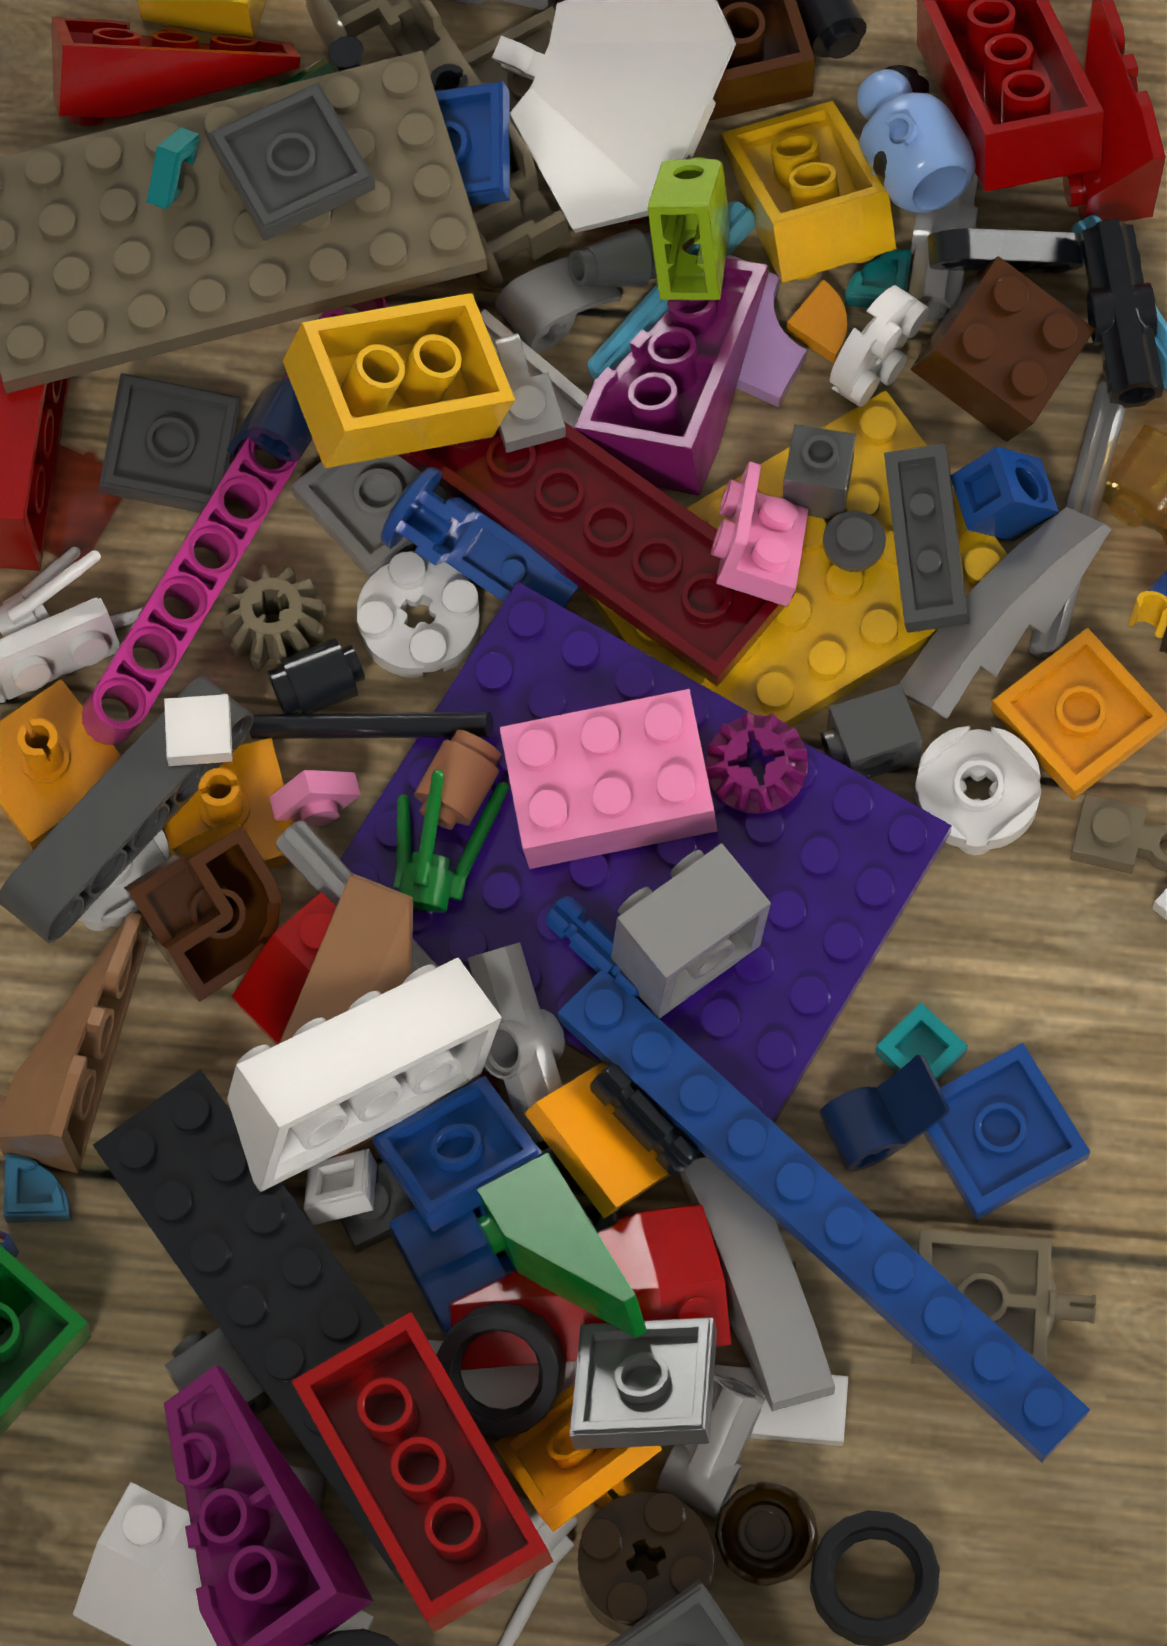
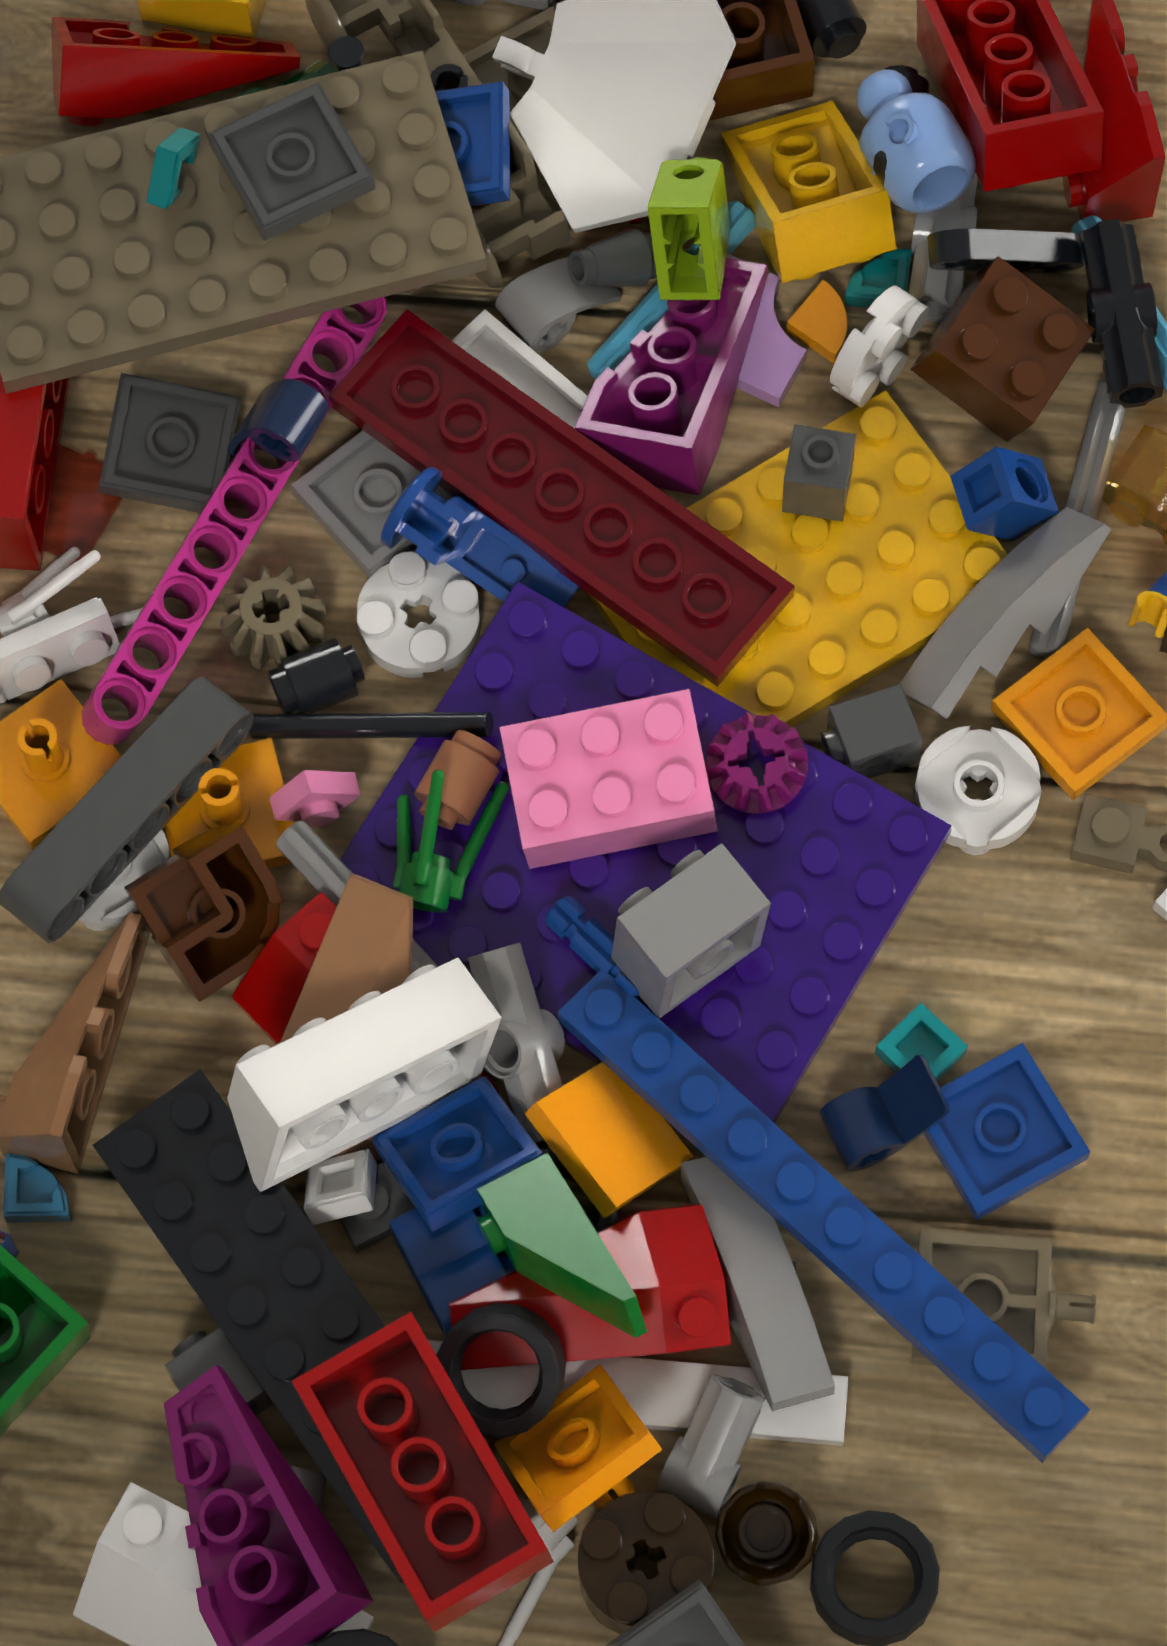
(198, 730): white tile -> none
(398, 380): yellow brick -> none
(535, 412): light grey plate -> none
(643, 1120): black axle -> none
(644, 1386): dark grey plate -> none
(759, 540): bright pink bracket -> none
(854, 541): dark grey plate -> none
(926, 538): dark grey plate -> none

